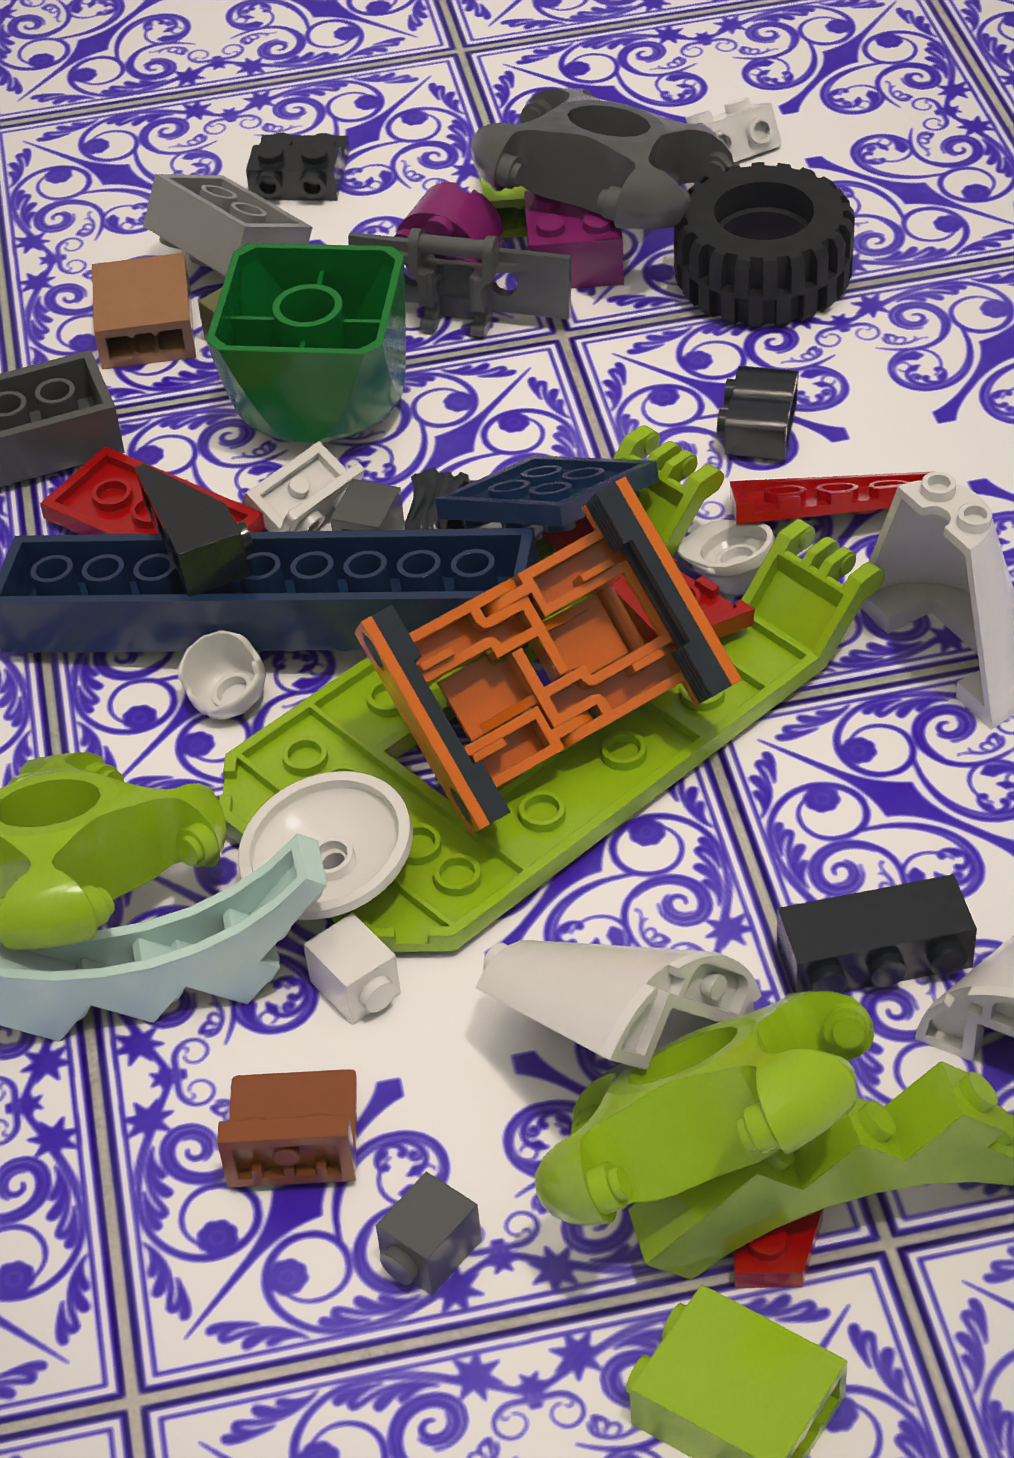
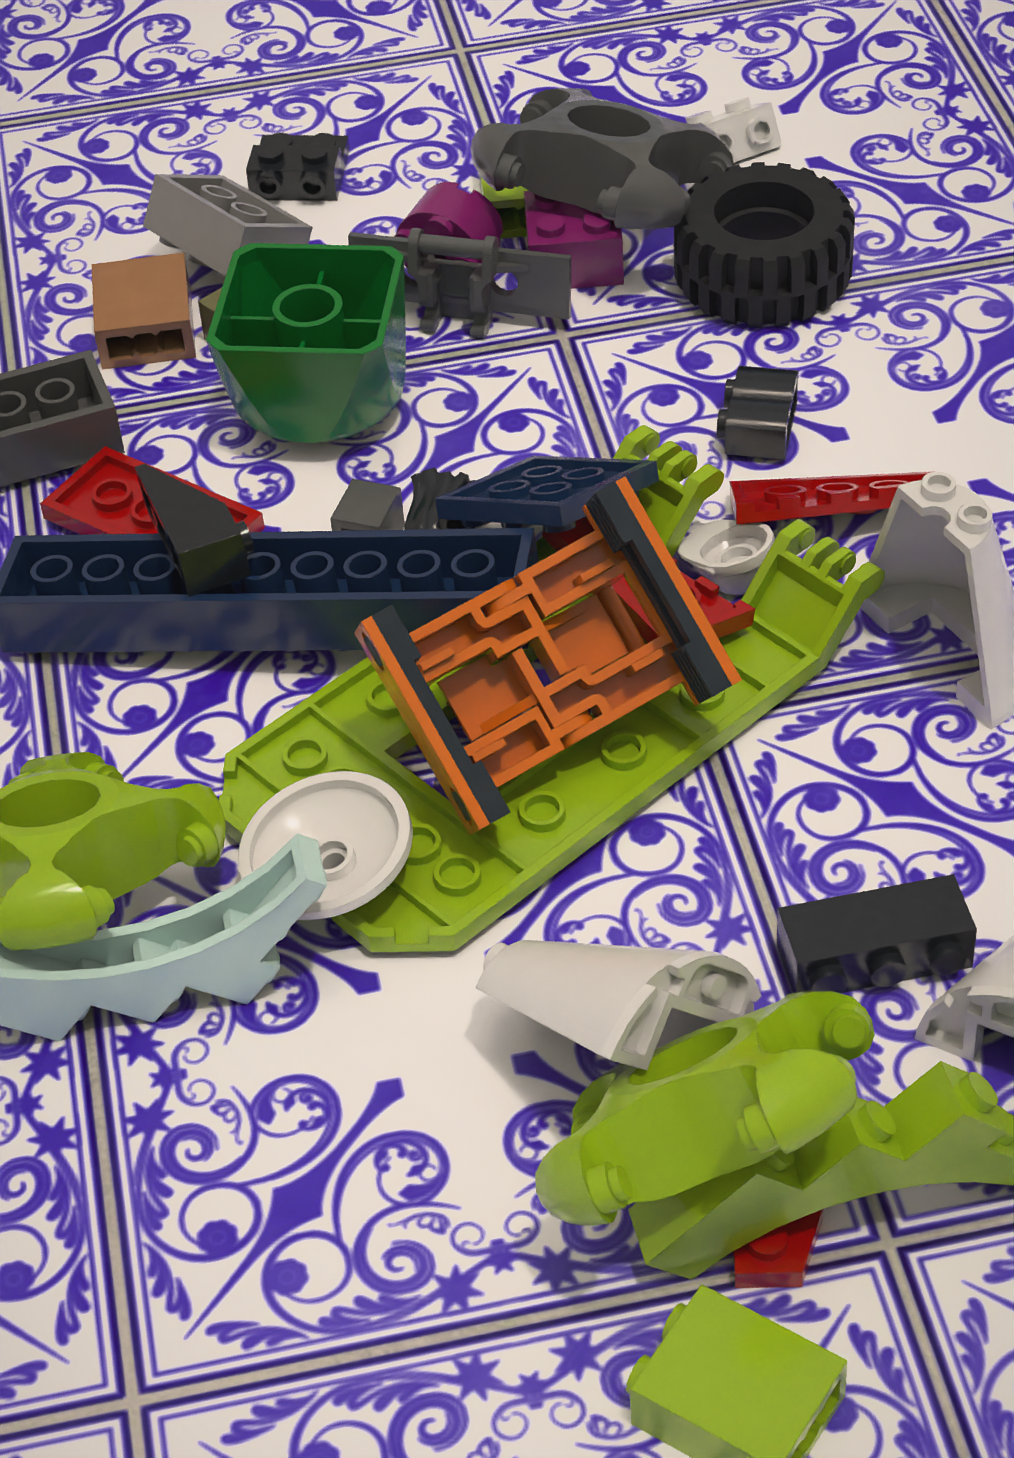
(222, 674): white hair -> none
(290, 1128): dark orange bracket -> none
(302, 490): white bracket -> none
(352, 968): white brick -> none
(428, 1234): dark grey brick -> none

